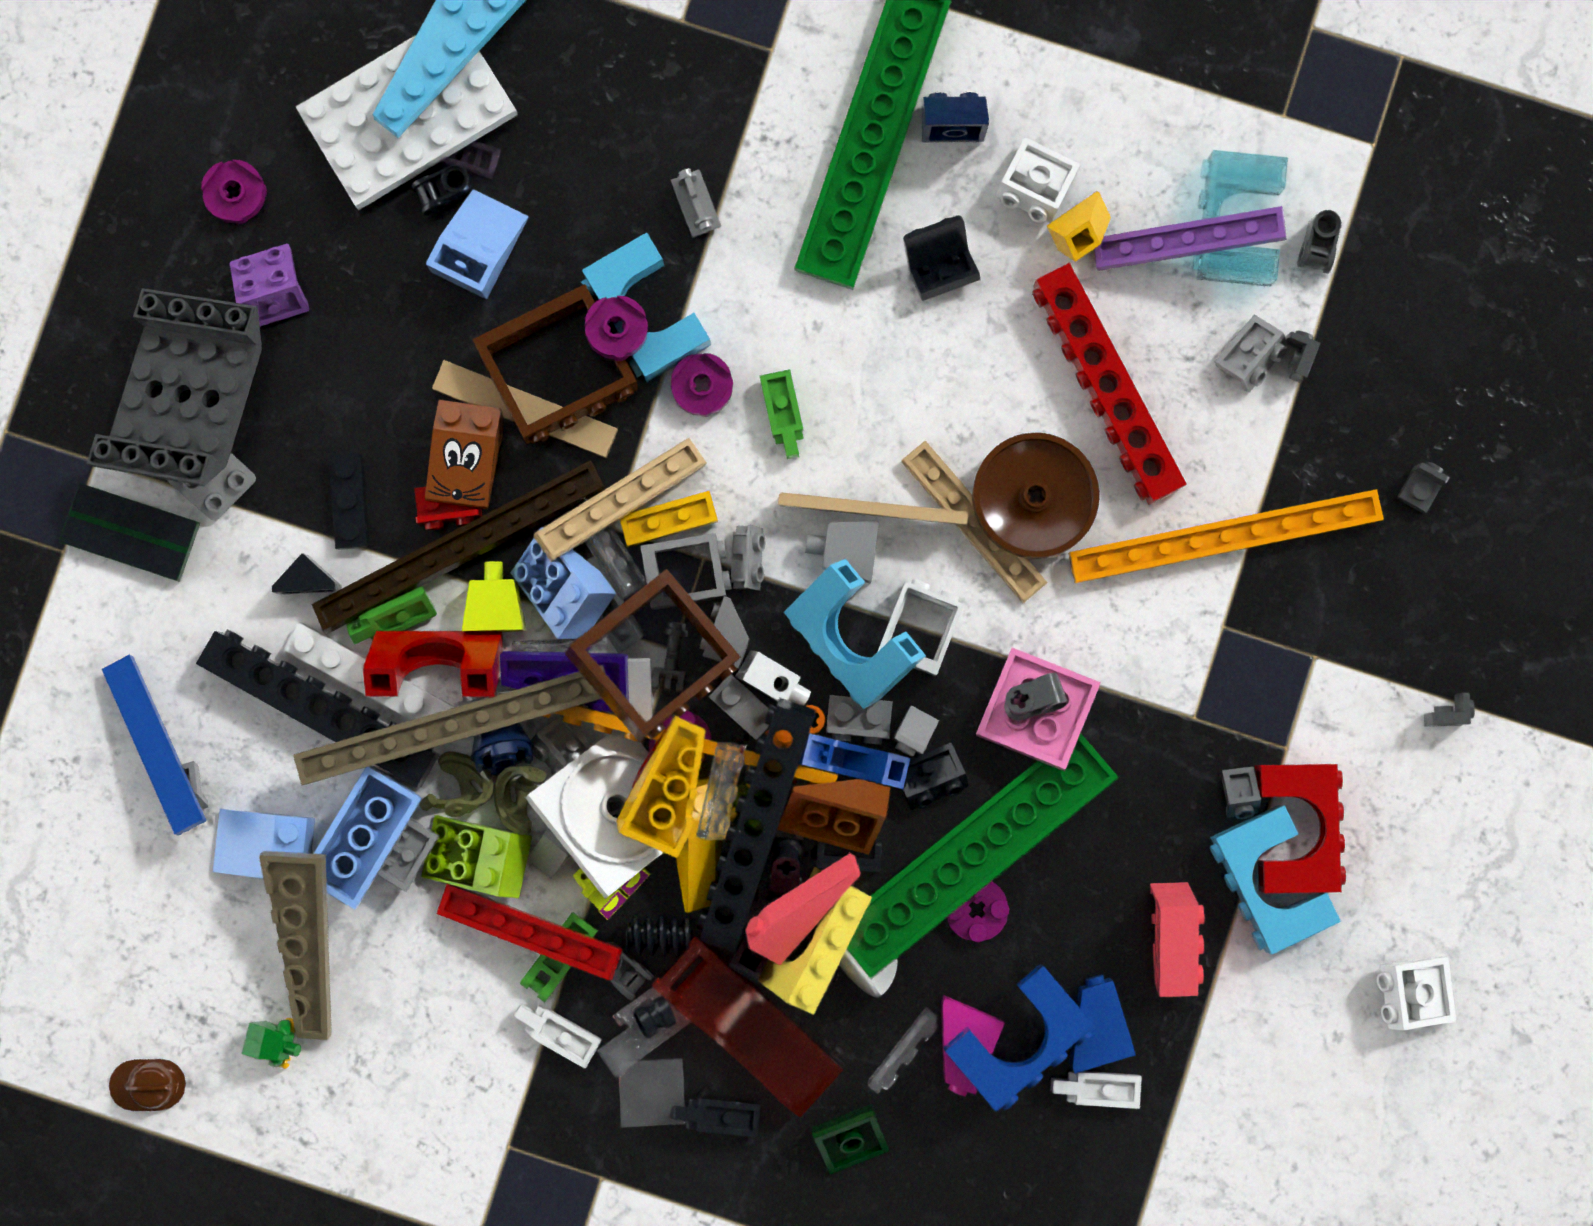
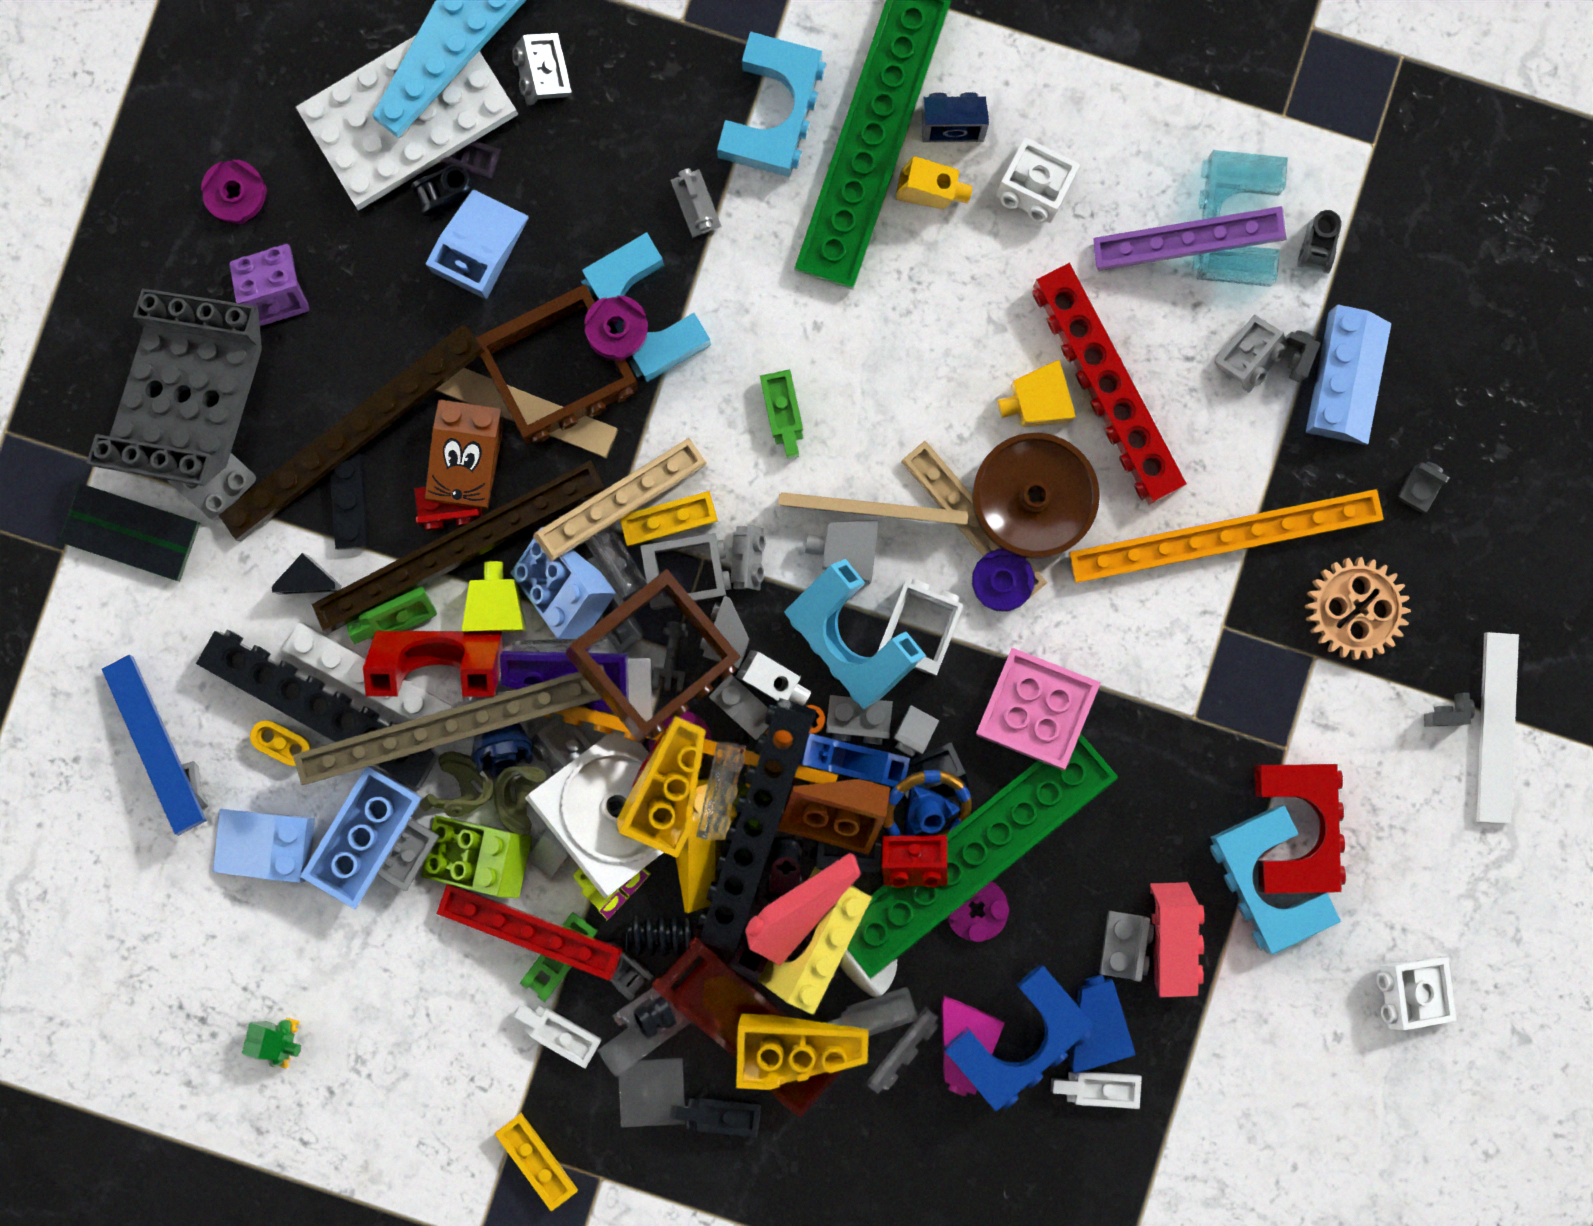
(147, 1084): reddish brown piece -> none
(281, 744): none -> yellow plate
(301, 918): dark tan wing -> none
(351, 432): none -> dark brown plate
(536, 1161): none -> yellow plate
(541, 67): none -> bracket
(701, 366): magenta plate -> none
(775, 147): none -> medium azure arch
(791, 1049): none -> yellow wedge
(850, 1139): dark green slope -> none
(880, 1012): none -> clear hinge
(915, 861): none -> red bracket
(925, 807): none -> blue piece
(931, 184): none -> yellow torso
(940, 258): black bracket -> none
(1002, 580): none -> dark purple tile
(1039, 398): none -> yellow torso
(1040, 696): dark grey piece -> none
(1081, 227): yellow slope -> none
(1126, 946): none -> light grey bracket
(1241, 792): dark grey bracket -> none
(1348, 375): none -> light blue slope
(1375, 629): none -> light nougat gear
(1497, 728): none -> white tile

